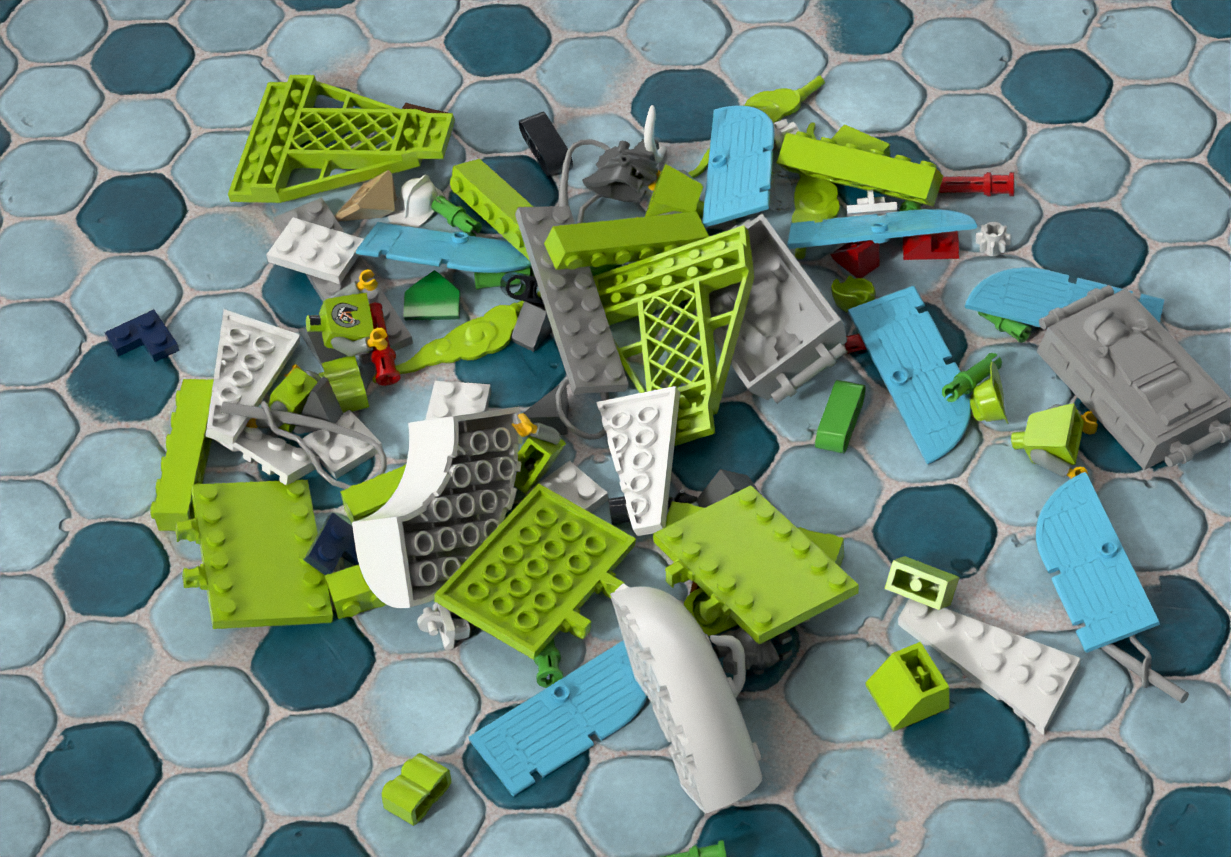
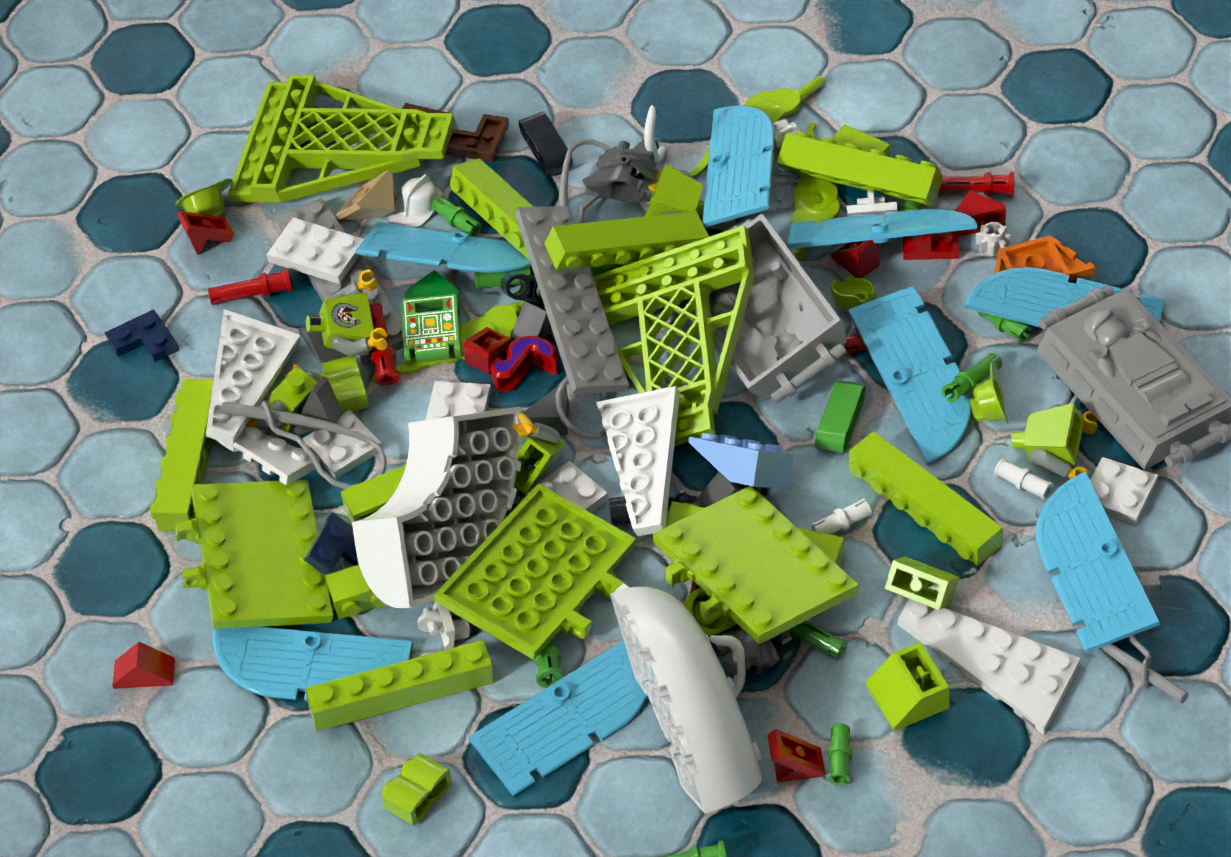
(143, 668): none -> red slope
(203, 227): none -> red slope
(205, 200): none -> lime piece
(263, 285): none -> red pin
(288, 661): none -> medium azure door
(399, 685): none -> lime brick
(431, 331): none -> bright green container
(483, 142): none -> reddish brown plate
(484, 348): none -> red slope
(520, 357): none -> red animal
(746, 460): none -> light blue slope
(794, 757): none -> red slope
(819, 638): none -> bright green pin
(839, 754): none -> bright green pin
(843, 518): none -> white pin
(925, 498): none -> lime brick
(982, 211): none -> red slope
(1024, 479): none -> white pin
(1043, 254): none -> orange wing
(1123, 489): none -> white plate

